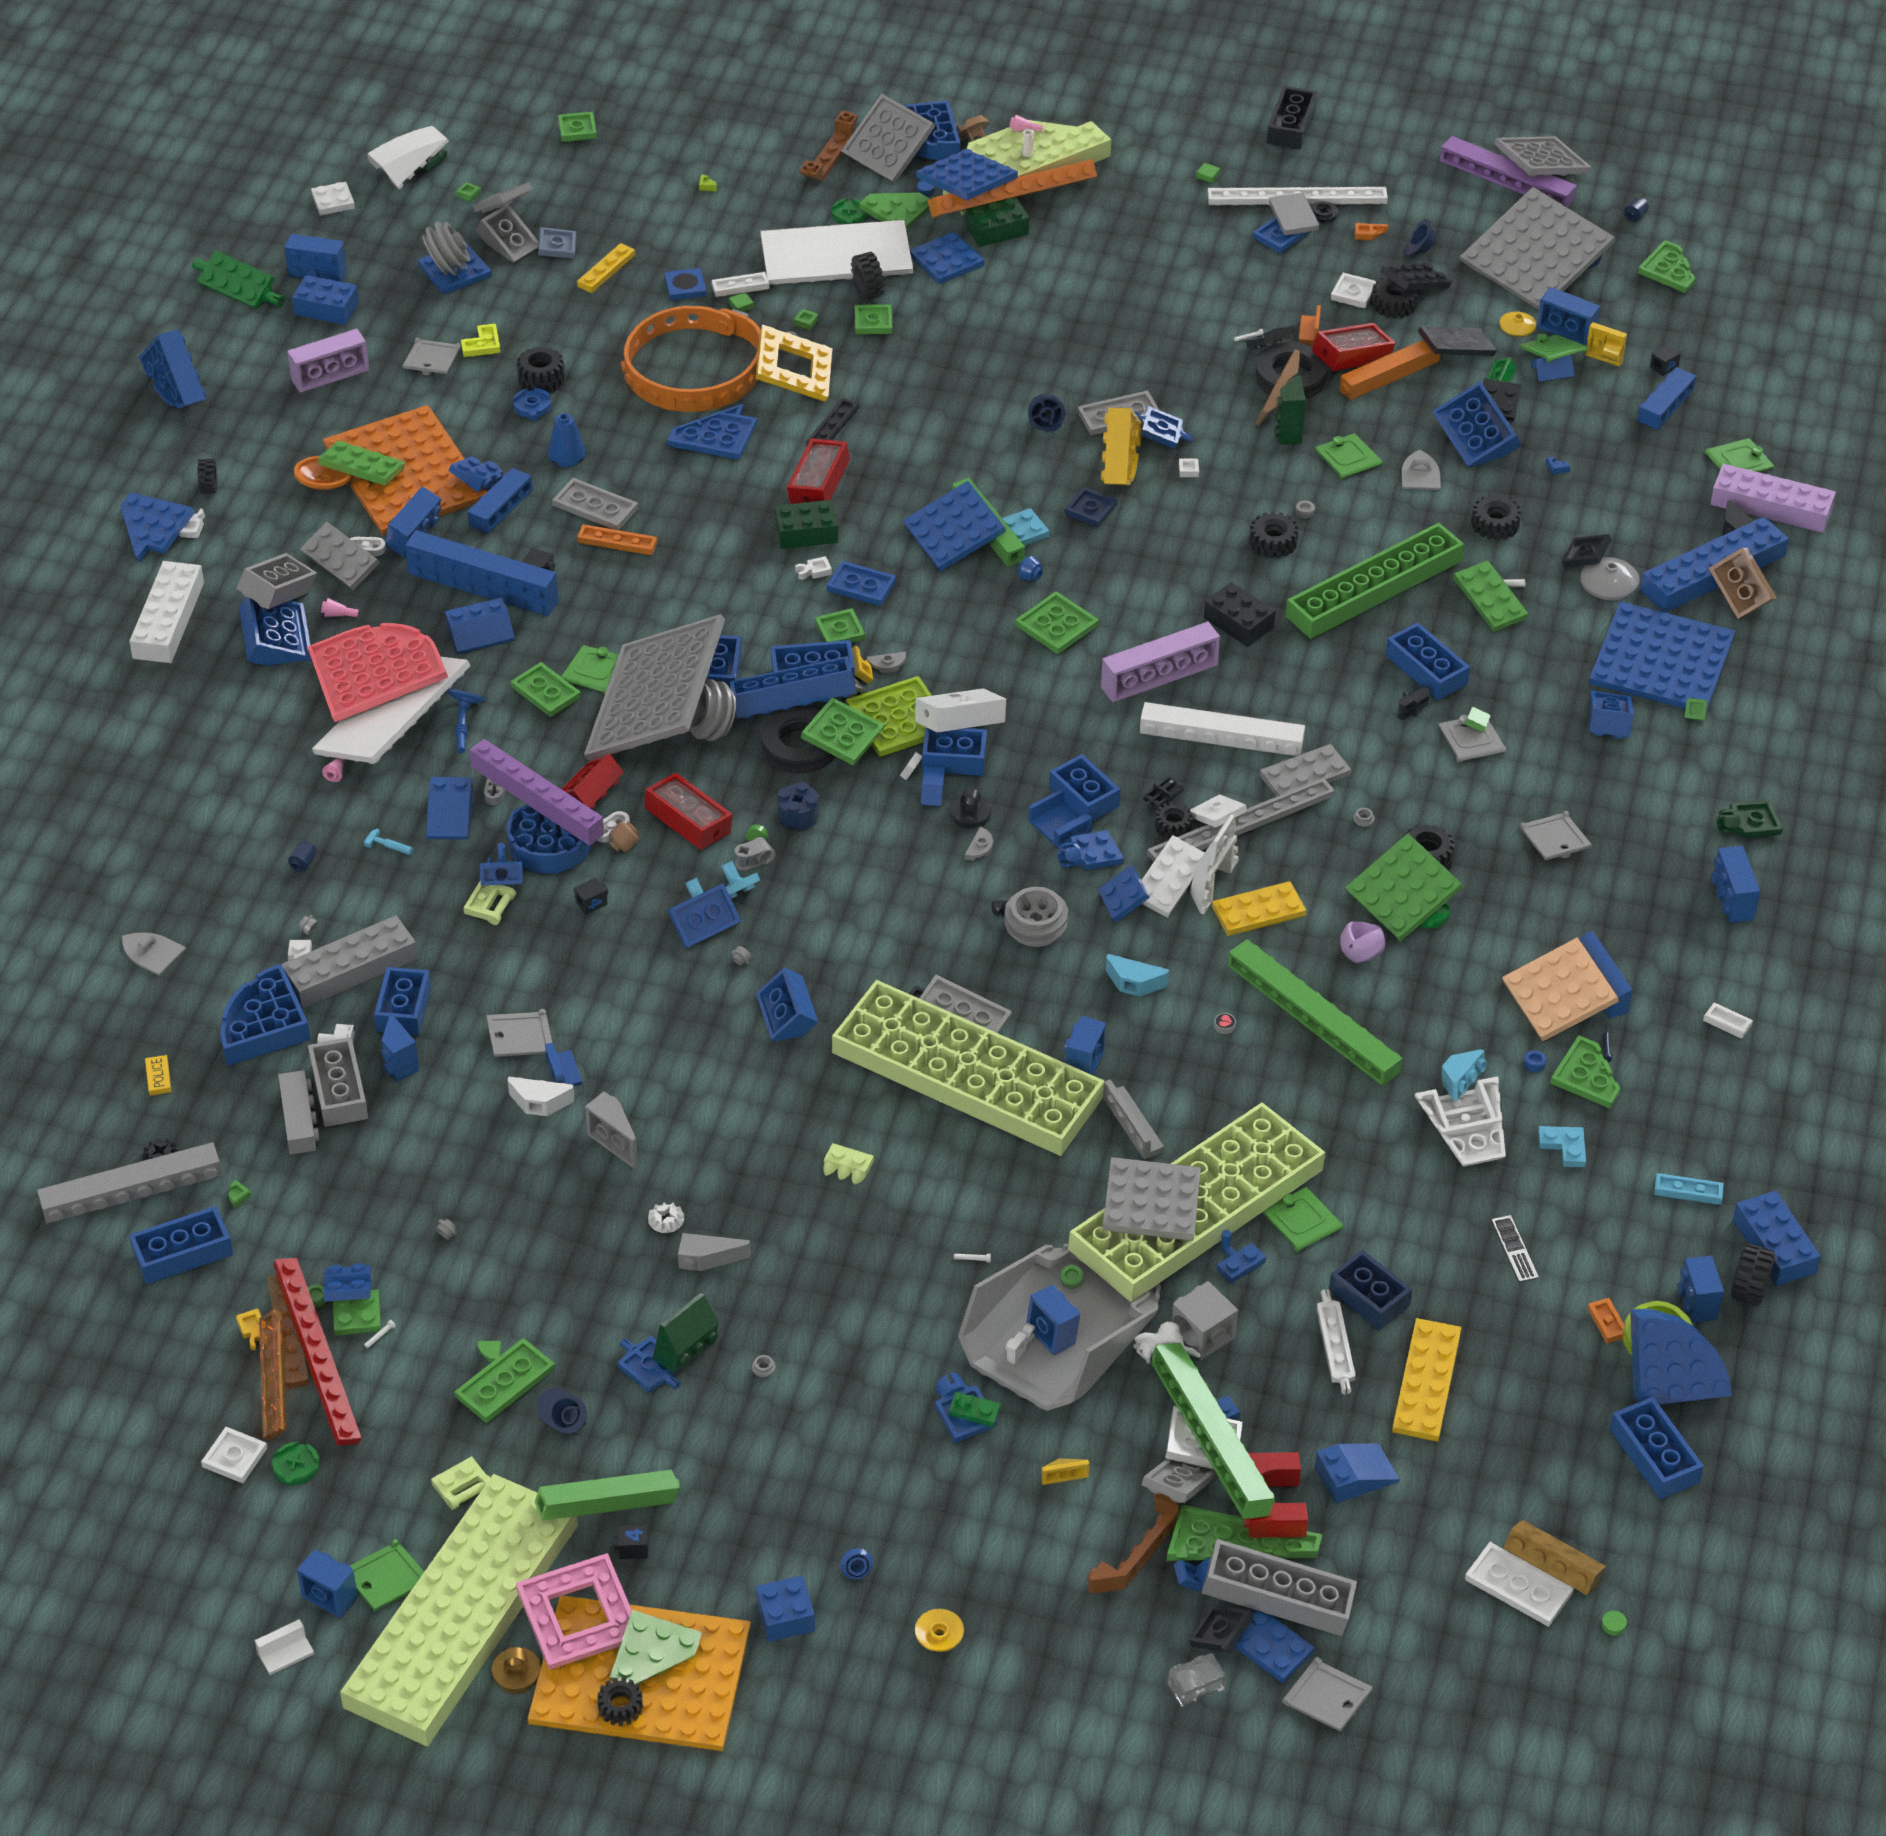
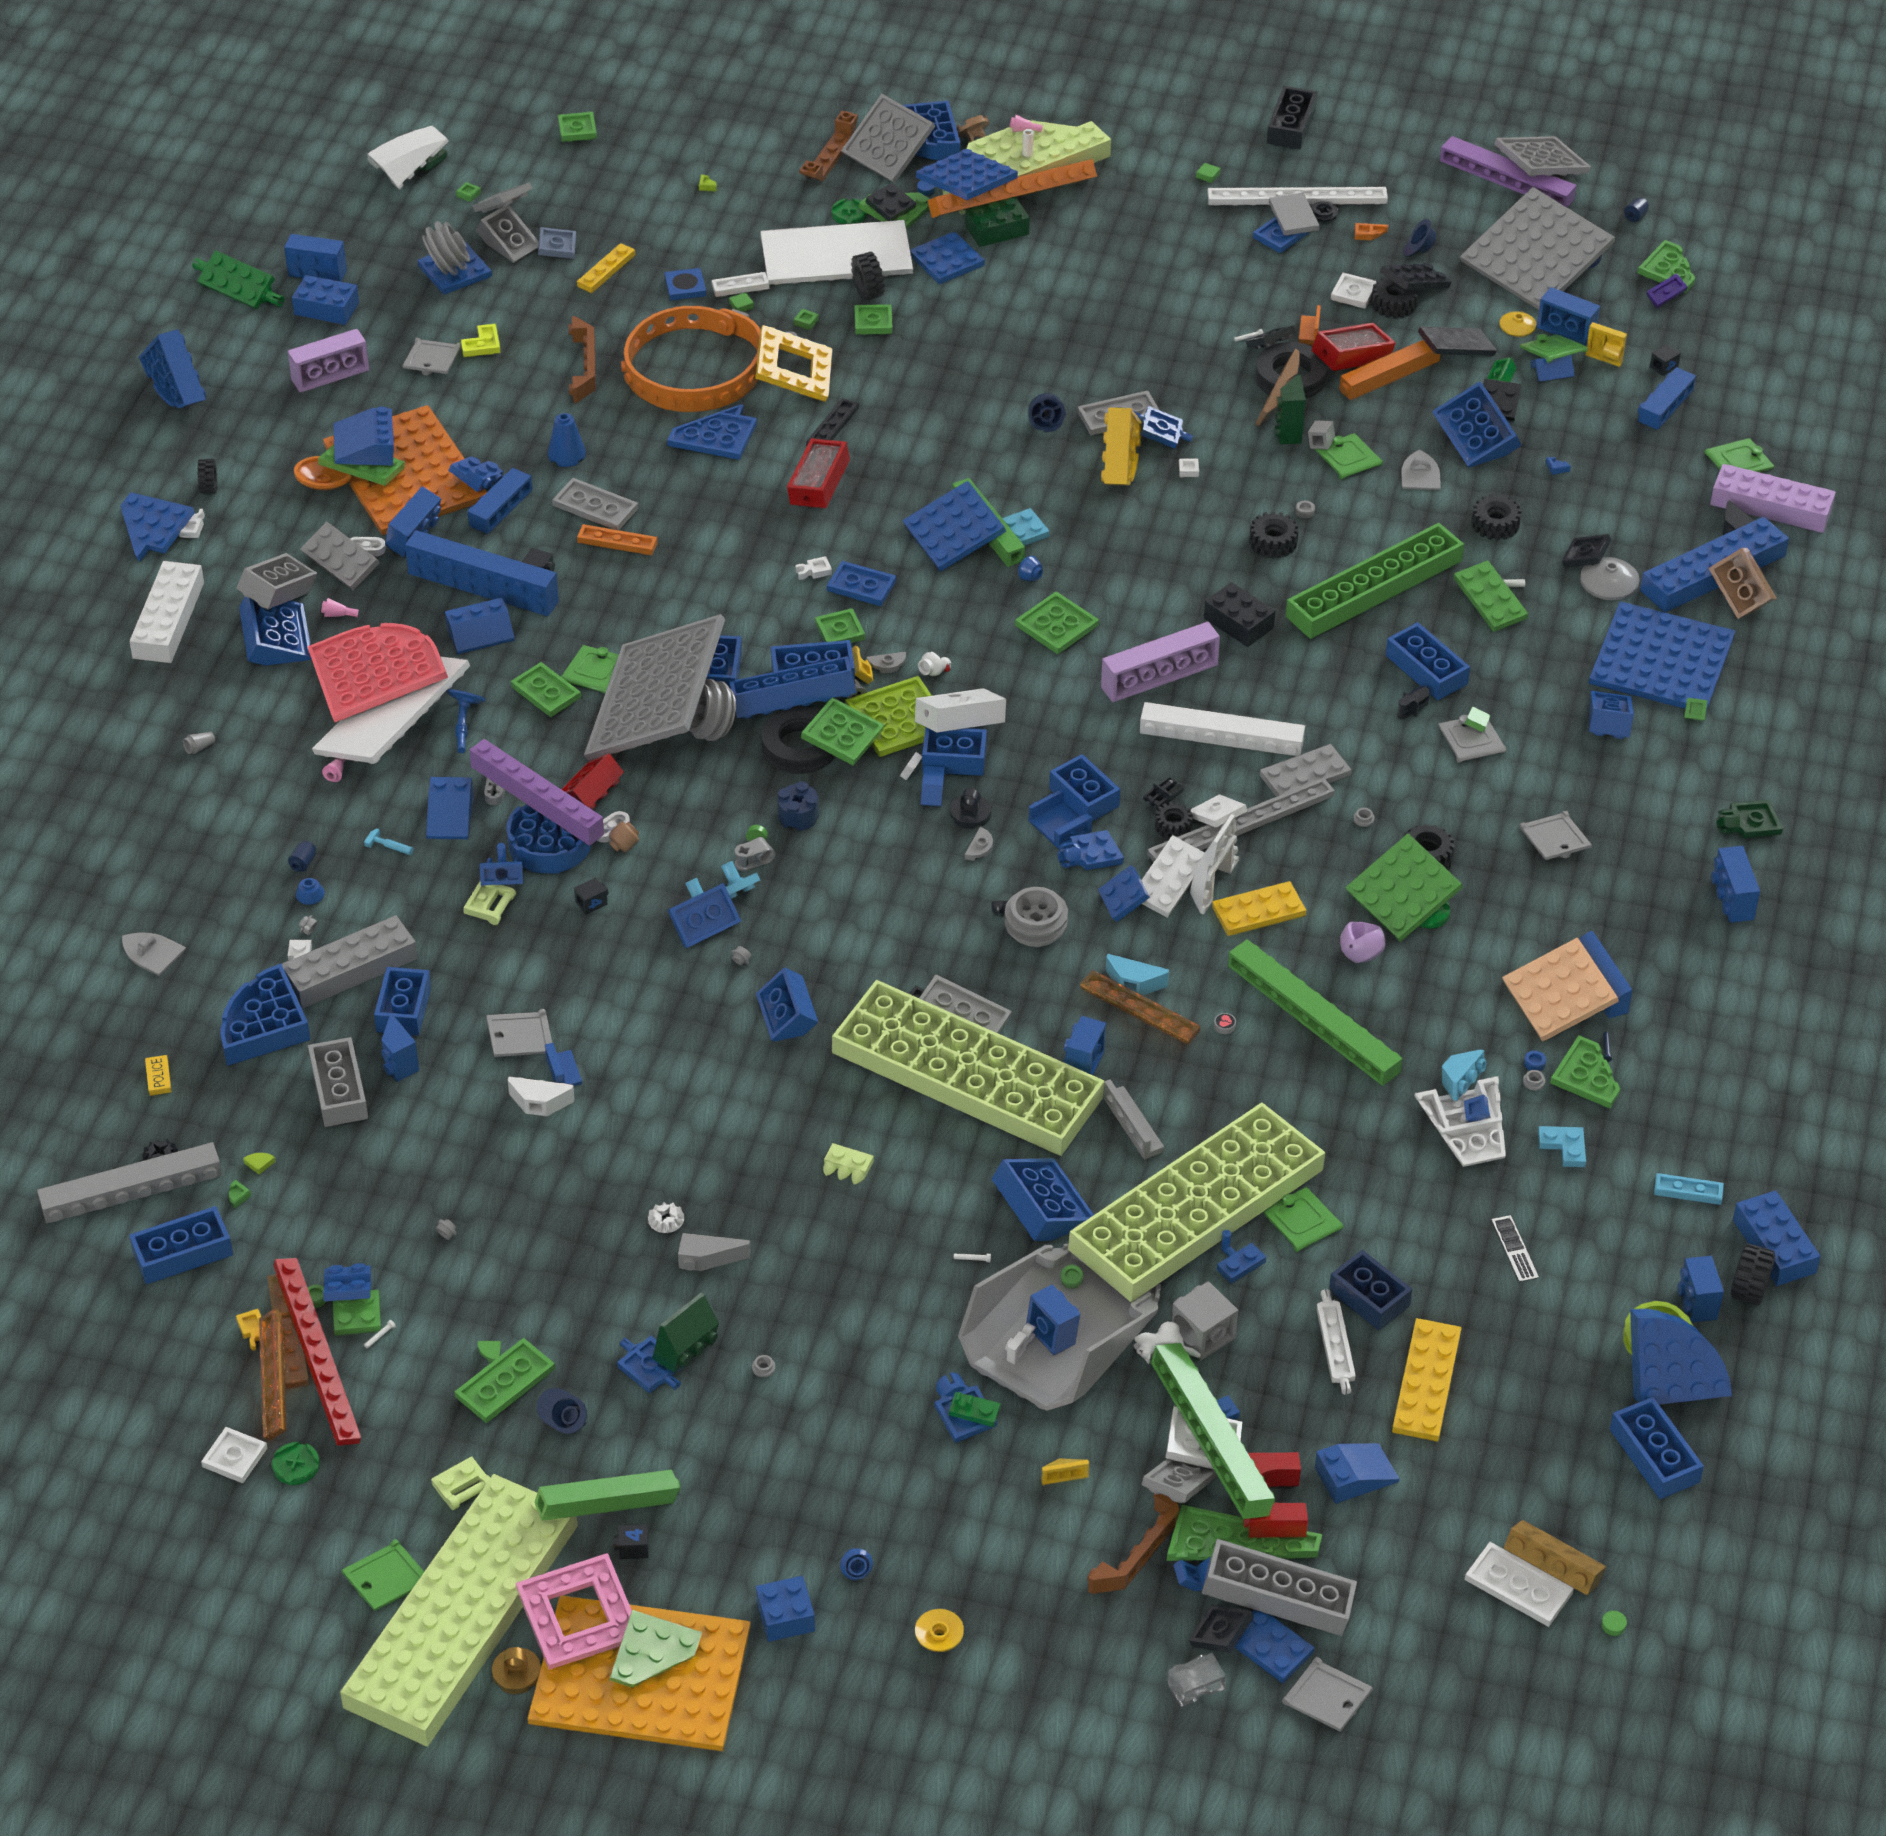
(196, 742): none -> light grey cone
(259, 1161): none -> lime tile
(283, 1647): white panel -> none
(297, 1112): light grey brick -> none
(309, 891): none -> blue cone
(327, 1583): blue brick -> none
(332, 198): white plate -> none
(341, 1031): white piece -> none
(365, 438): none -> blue slope
(532, 403): blue plate -> none
(540, 369): black tyre -> none
(586, 384): none -> dark orange slope
(611, 1128): light grey slope -> none
(618, 1689): black tyre -> none
(688, 811): red brick -> none
(806, 524): dark green brick -> none
(890, 202): none -> black plate
(933, 665): none -> white animal
(1041, 1197): none -> blue slope
(1090, 507): dark blue plate -> none
(1140, 1007): none -> clear orange plate
(1152, 1199): light grey plate -> none
(1321, 434): none -> light grey brick
(1476, 1108): none -> blue plate
(1534, 1080): none -> light grey plate
(1607, 1320): orange plate -> none
(1666, 290): none -> dark purple plate
(1728, 1020): white plate -> none

